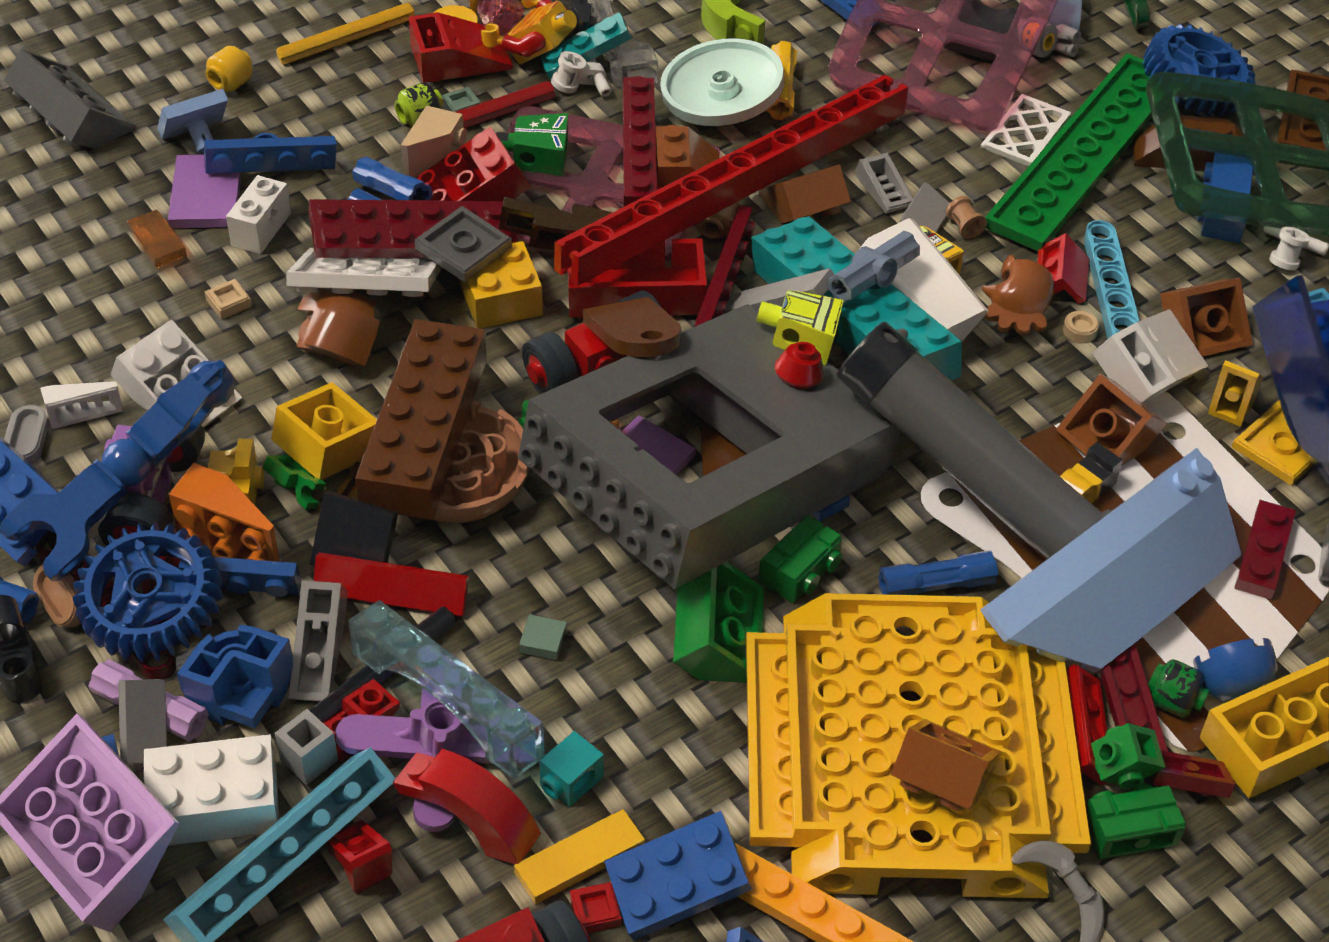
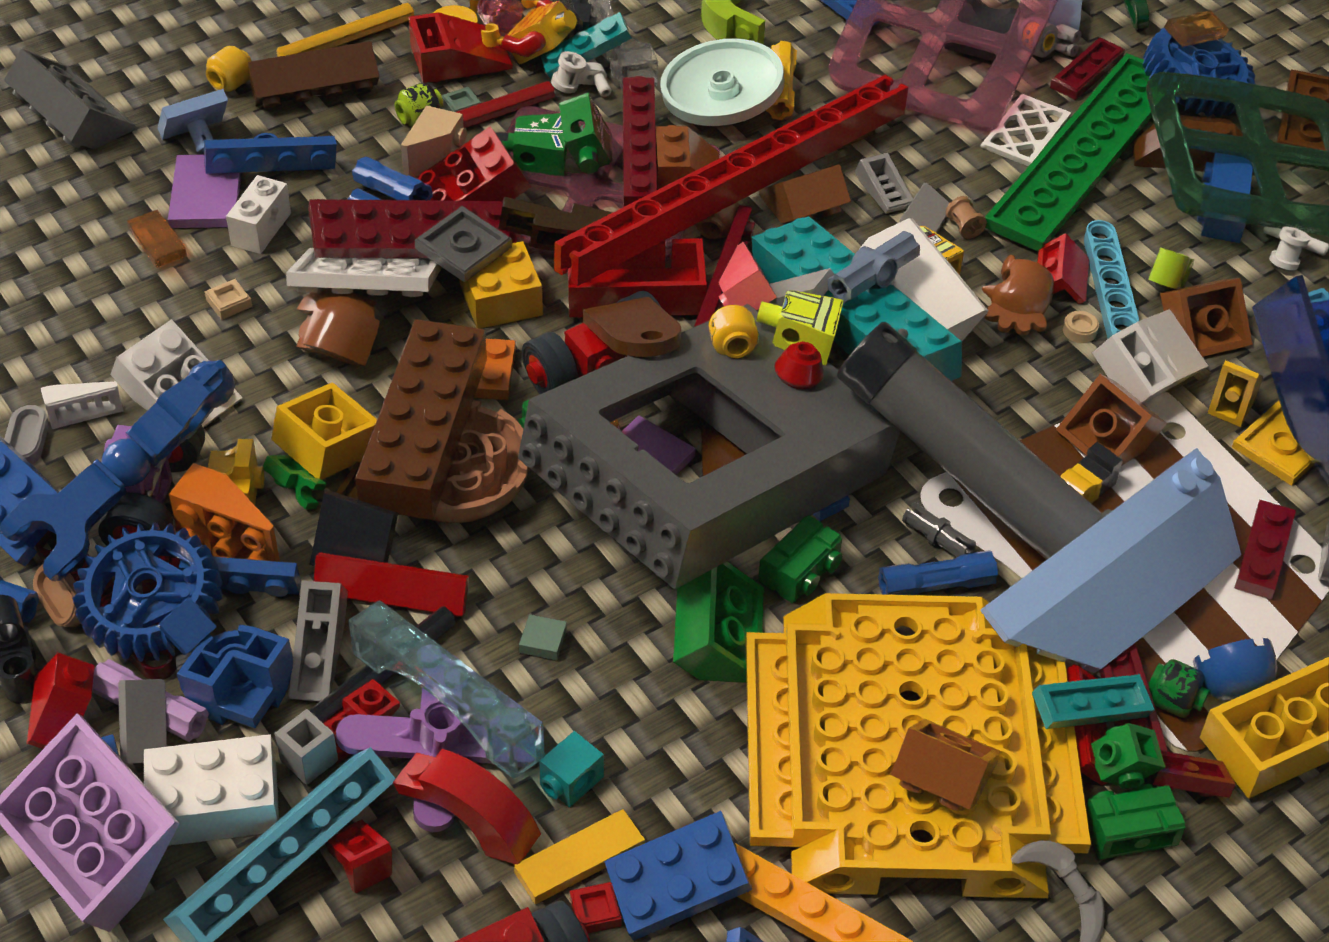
(58, 695): none -> red slope
(186, 626): none -> blue tile
(313, 74): none -> reddish brown brick
(498, 370): none -> orange plate
(588, 146): none -> green torso
(733, 331): none -> yellow head
(744, 281): none -> coral slope
(938, 531): none -> dark grey pin
(1087, 68): none -> dark red tile
(1092, 701): none -> teal plate
(1171, 269): none -> lime piece
(1196, 28): none -> clear orange tile

